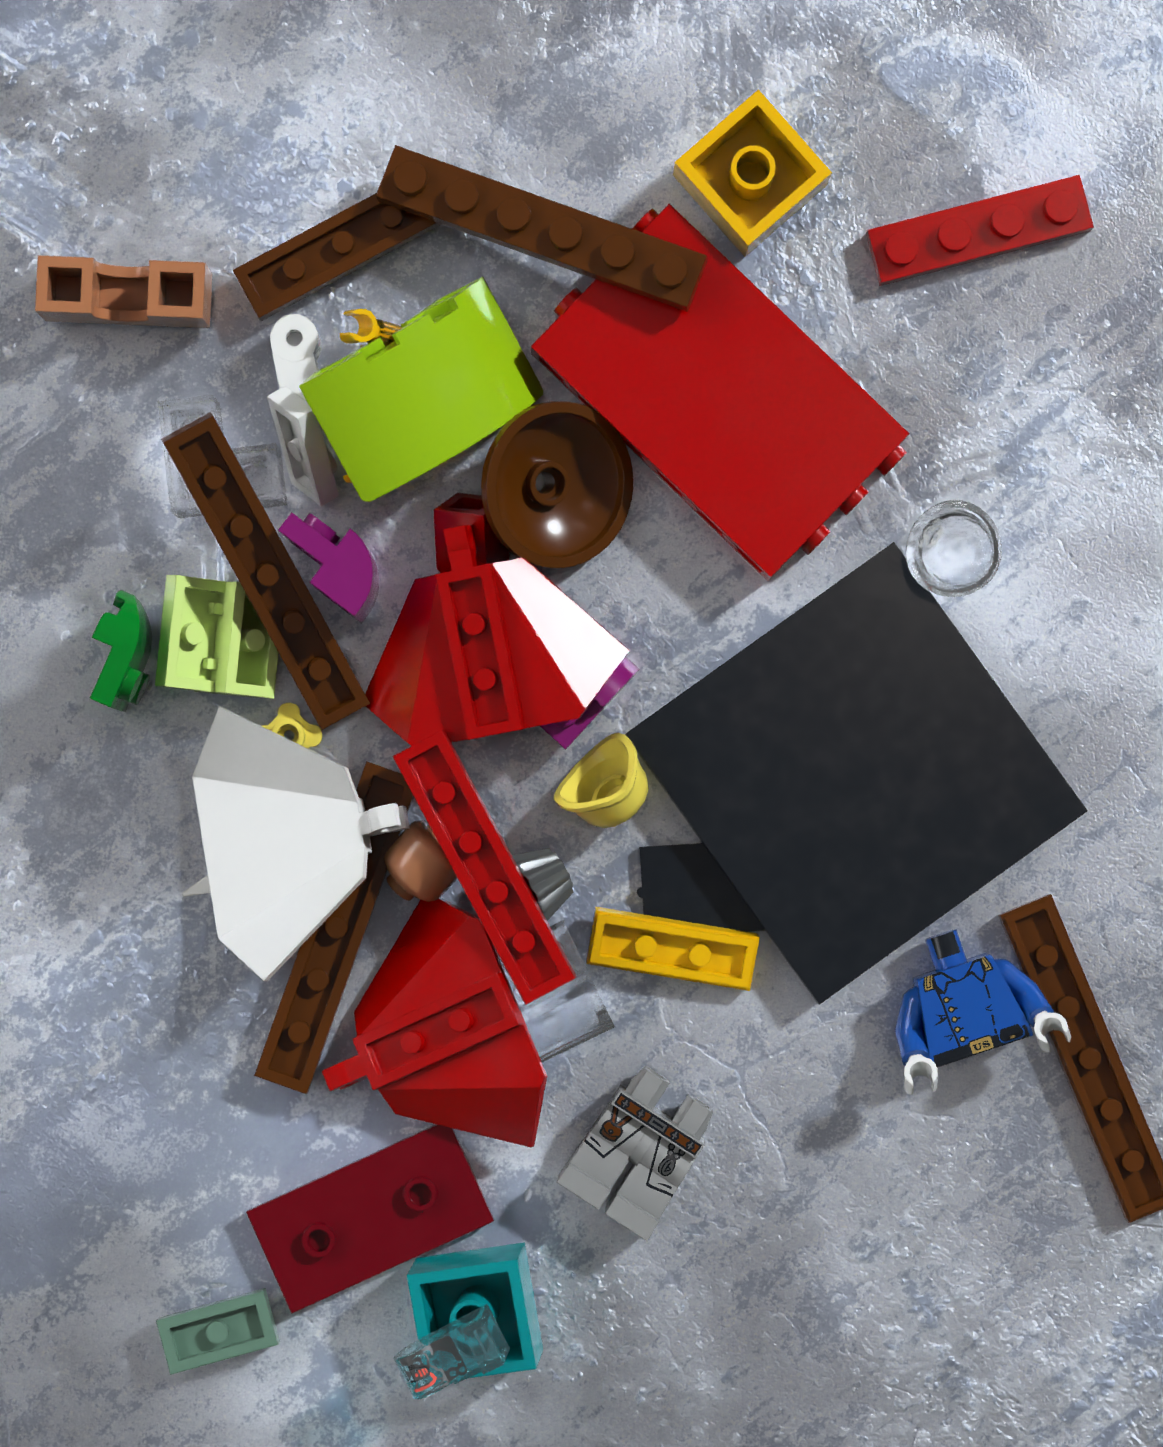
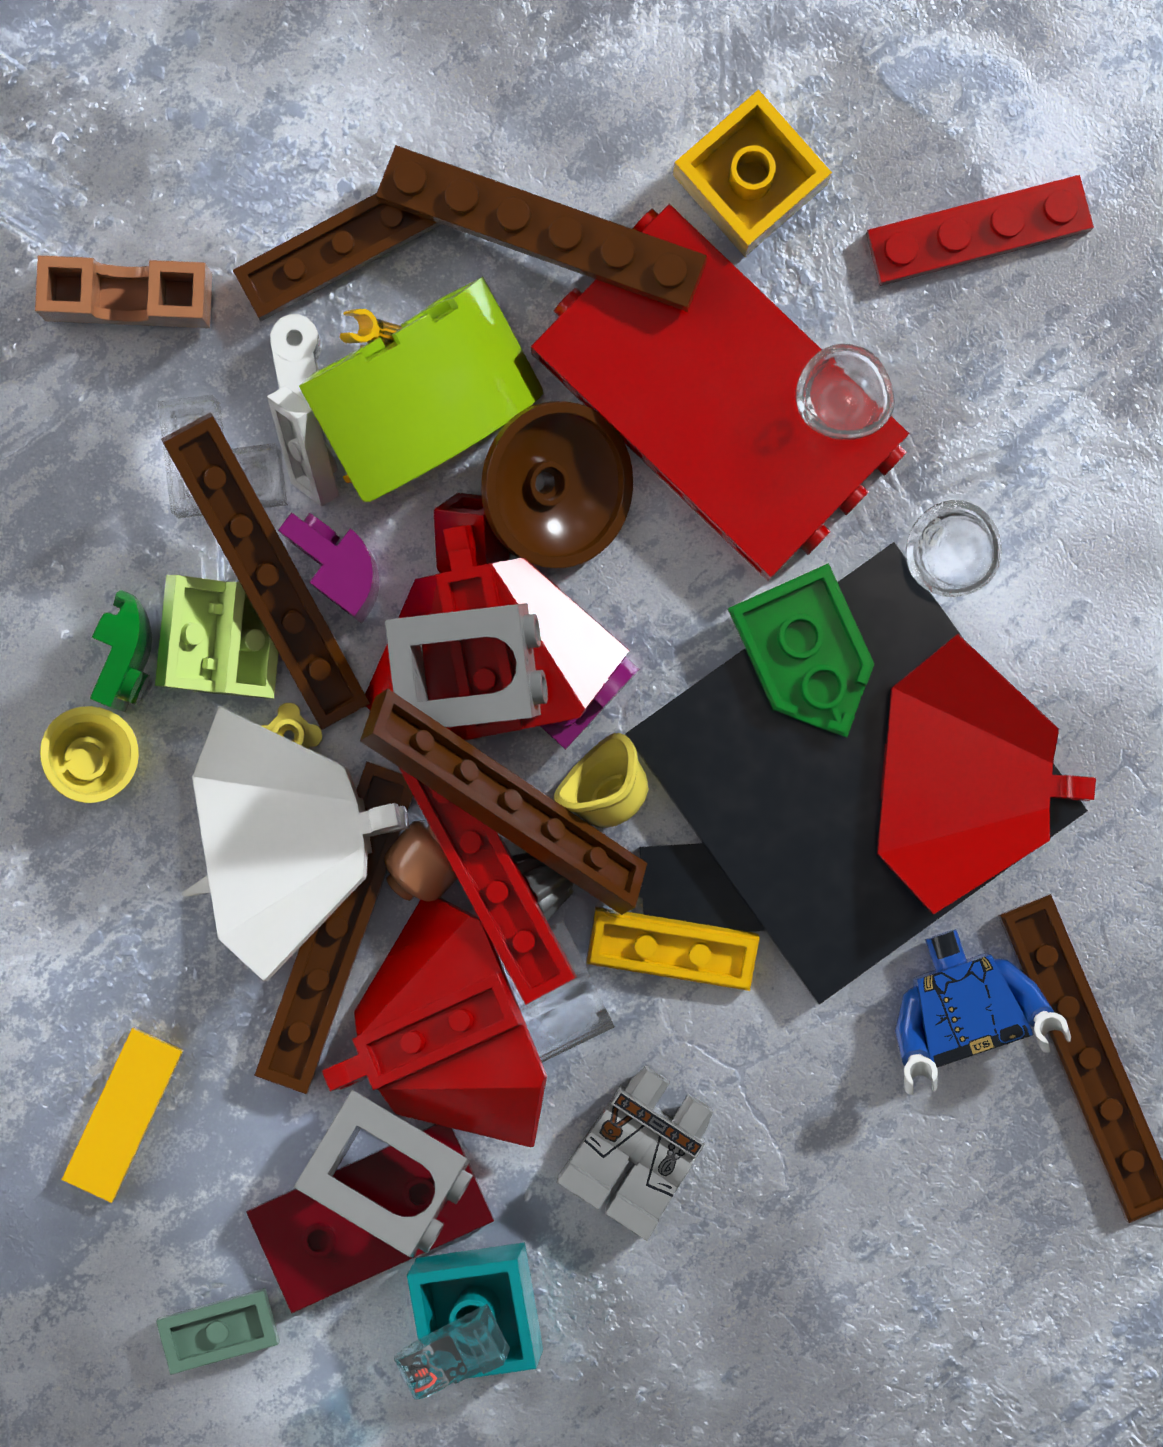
(89, 754): none -> light yellow helmet
(122, 1115): none -> yellow tile
(402, 1233): none -> light grey panel
(503, 801): none -> reddish brown plate
(508, 623): none -> light grey panel
(806, 650): none -> green tile
(845, 392): none -> clear helmet
(965, 776): none -> red panel

